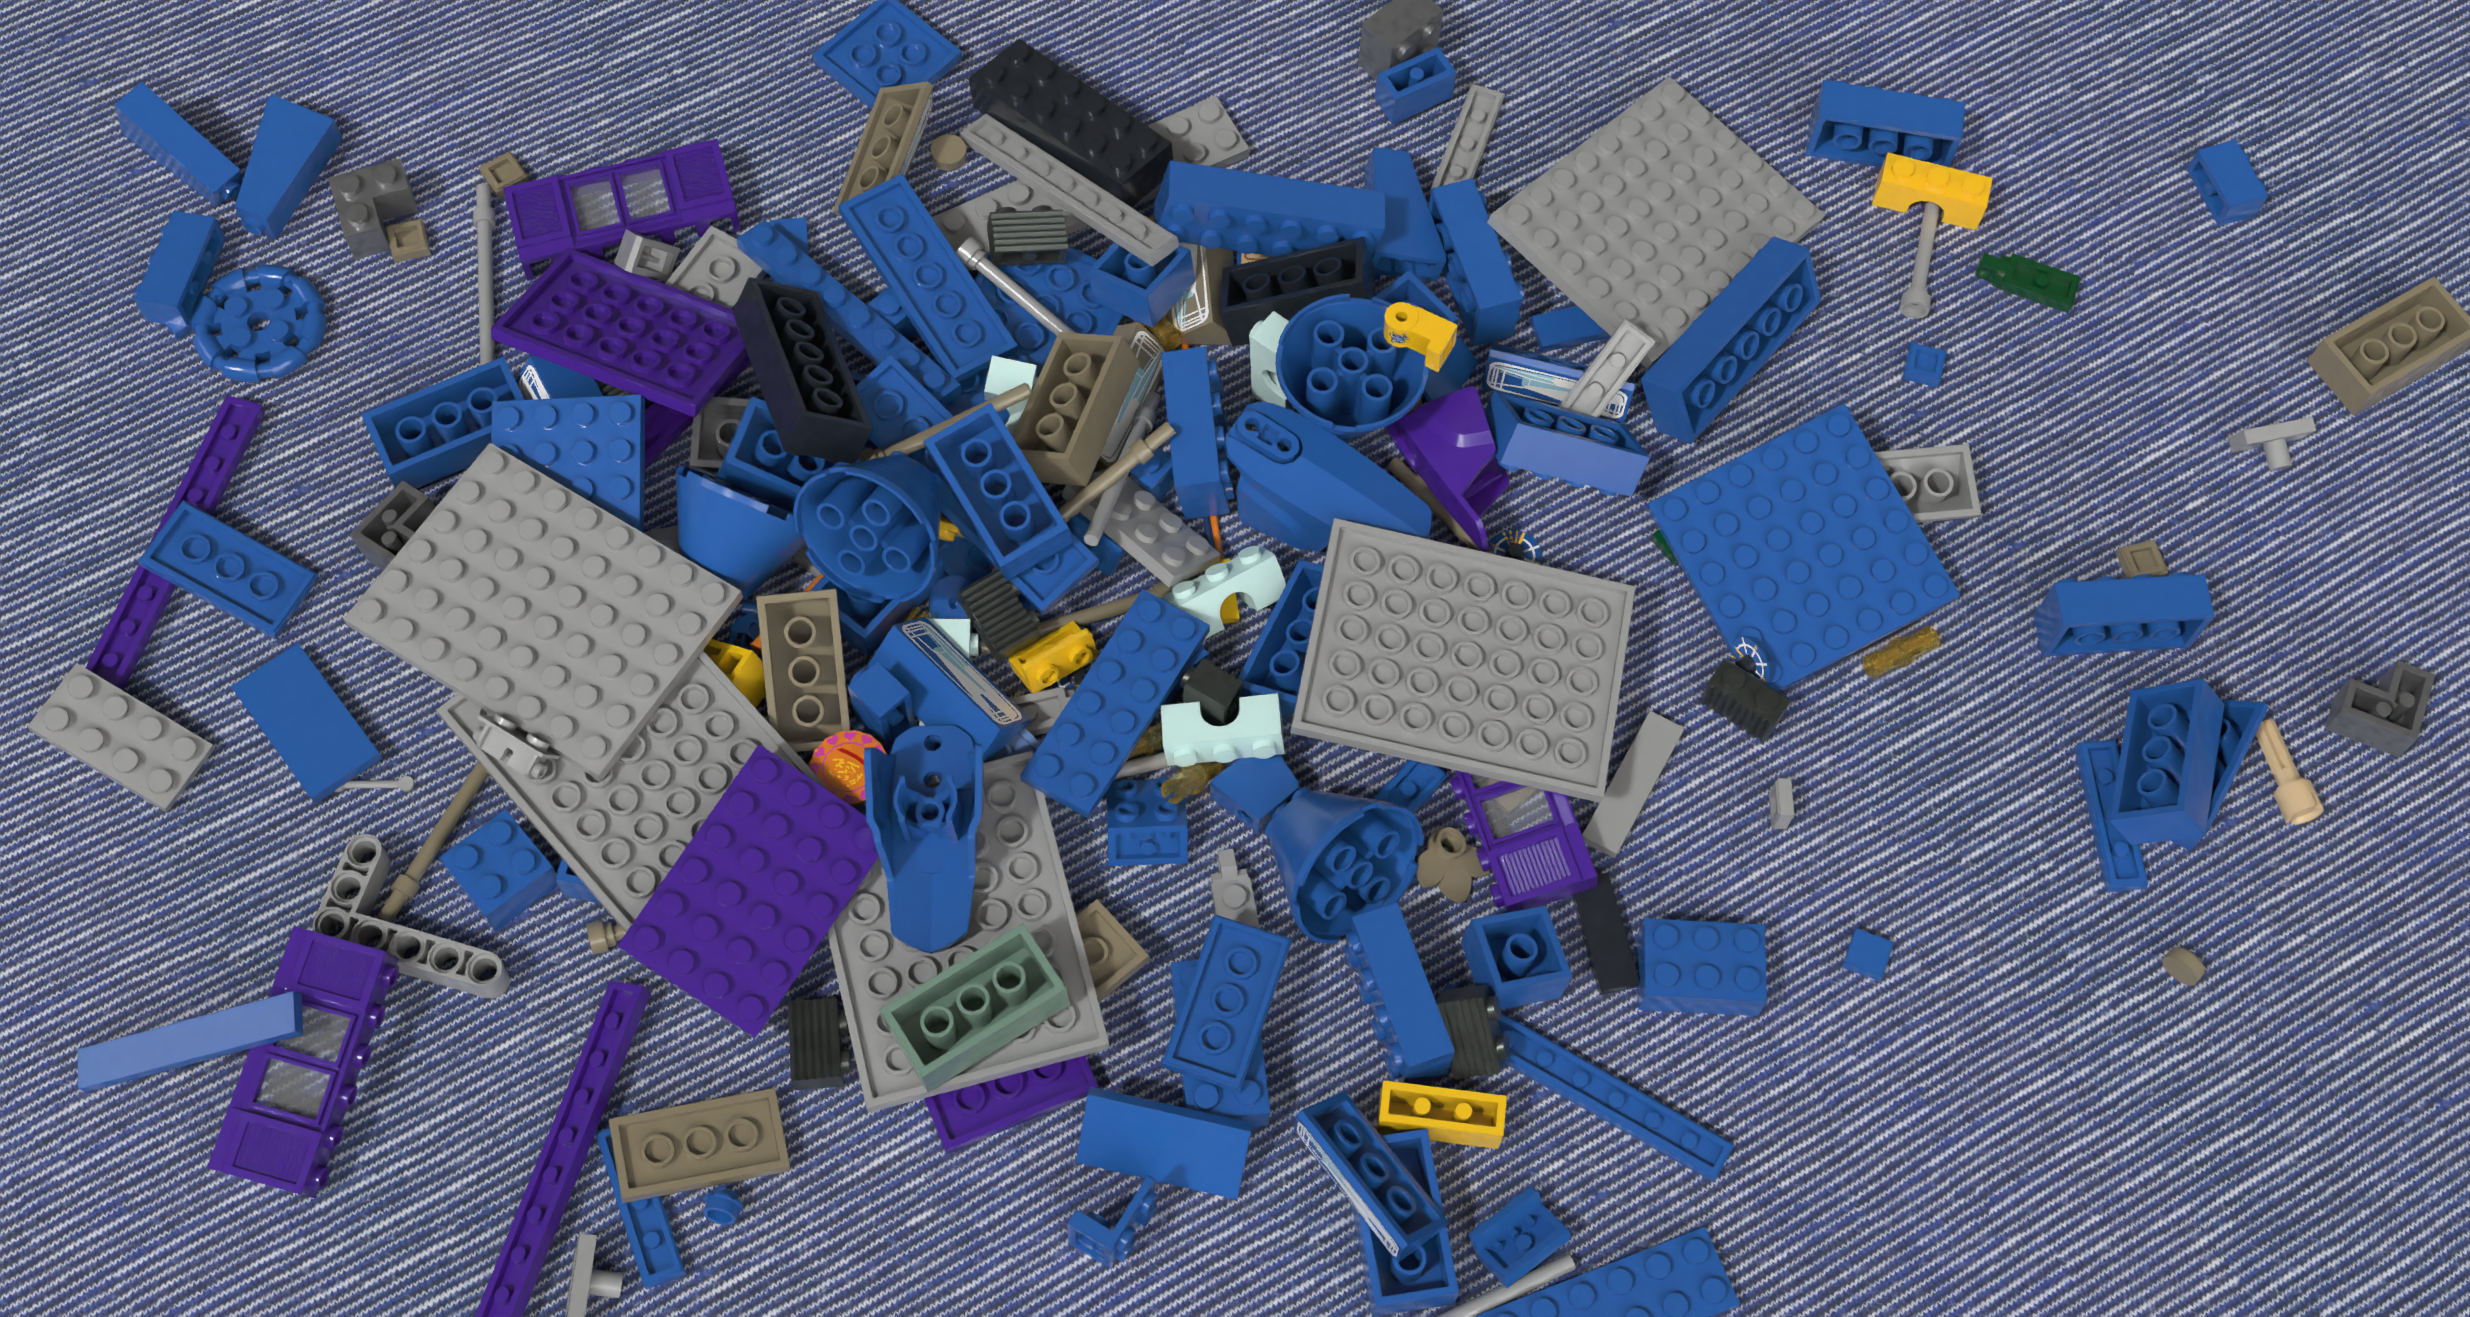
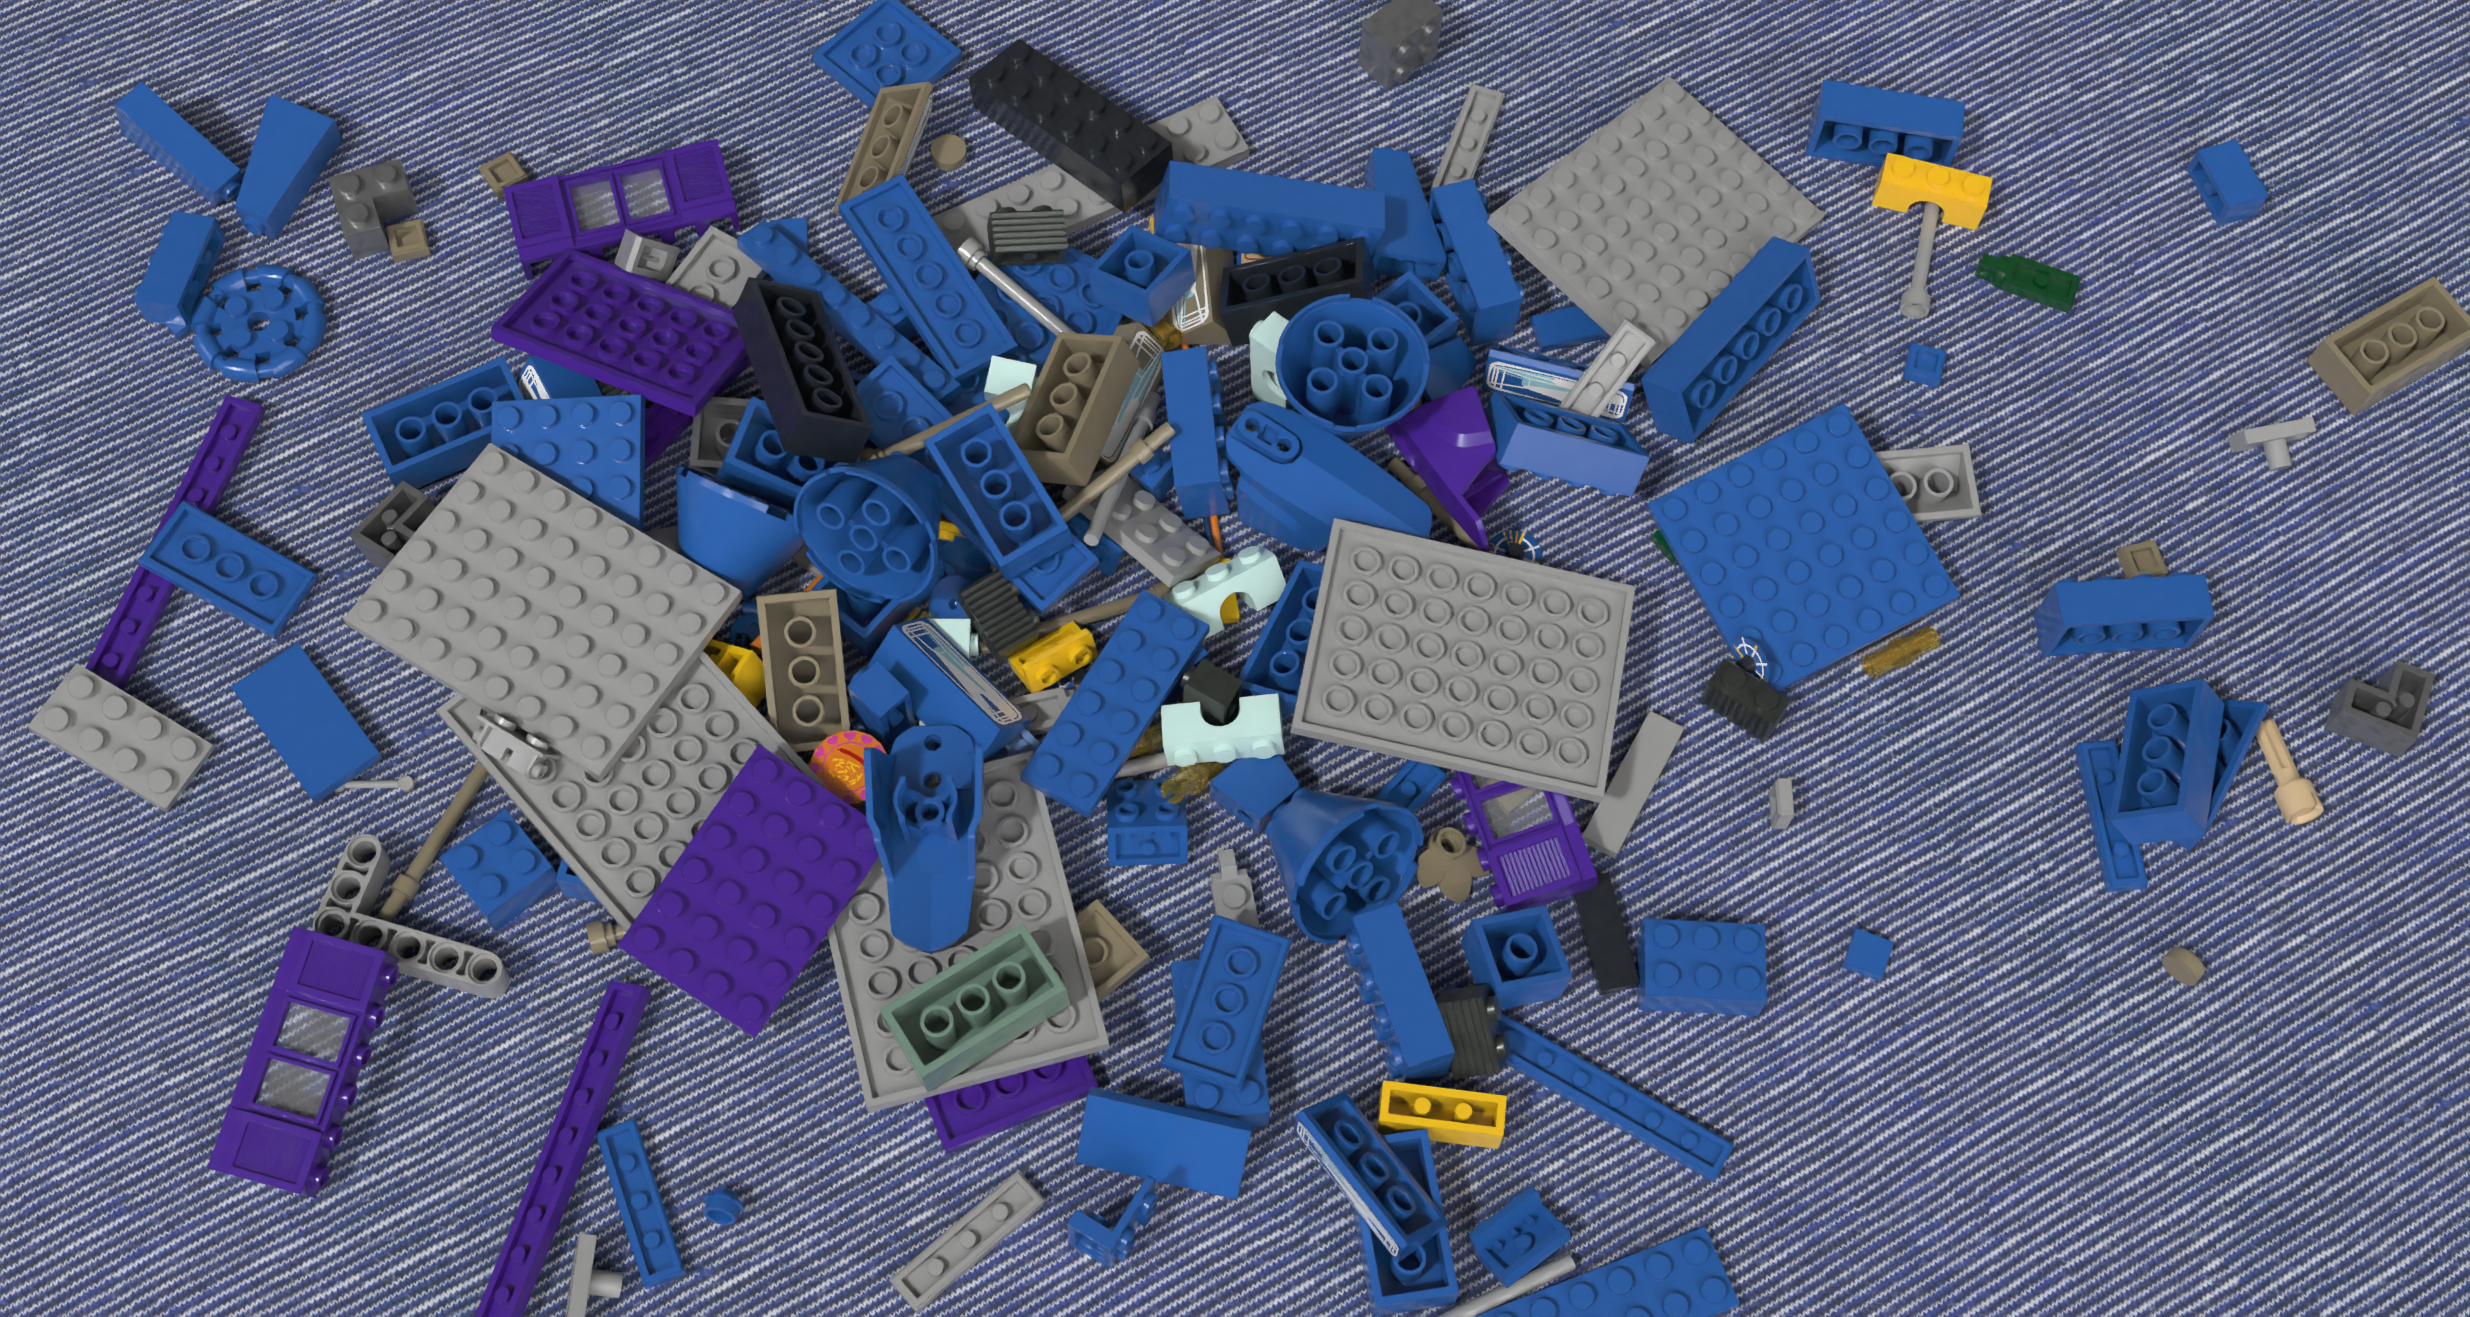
(190, 1041): tile -> none
(484, 222): light grey bar -> none
(698, 1145): dark tan plate -> none
(817, 1044): pearl dark grey brick -> none
(967, 1241): none -> light grey tile
(1070, 190): light grey tile -> none
(1415, 85): blue brick -> none
(1421, 332): yellow leg -> none

